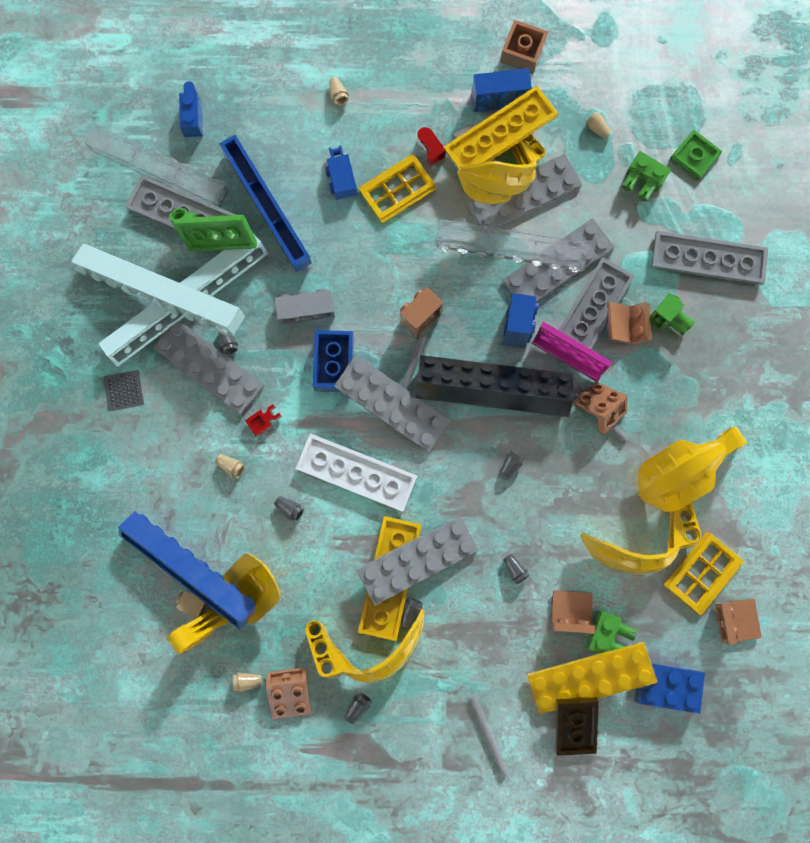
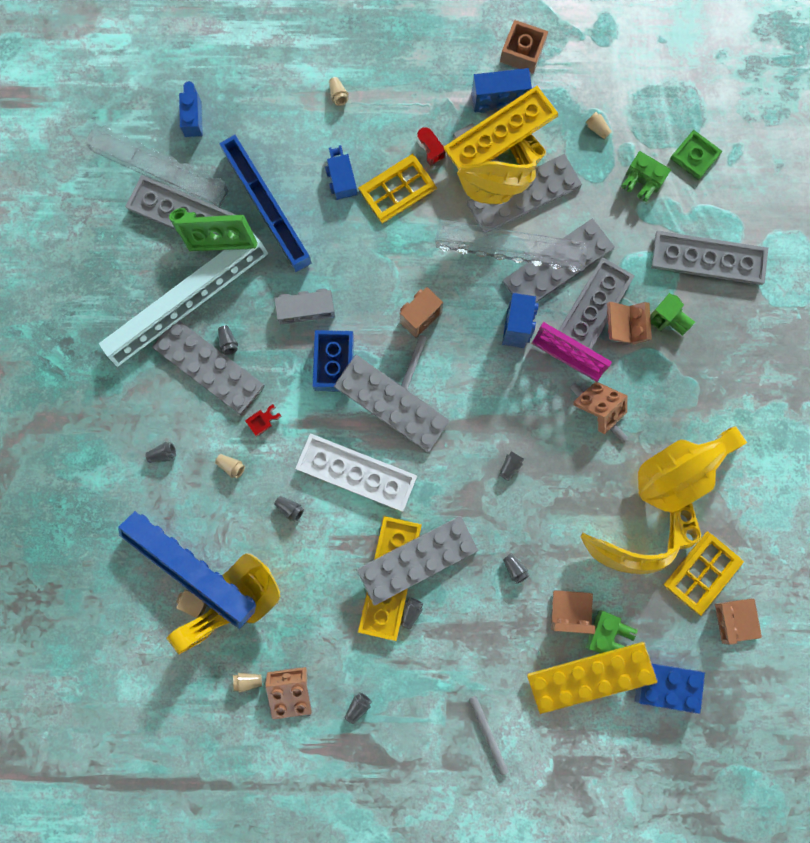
(123, 390): dark grey sticker -> none
(158, 289): light aqua brick -> none
(163, 452): none -> dark grey cone
(342, 666): yellow piece -> none
(495, 386): black brick -> none
(576, 726): dark brown plate -> none

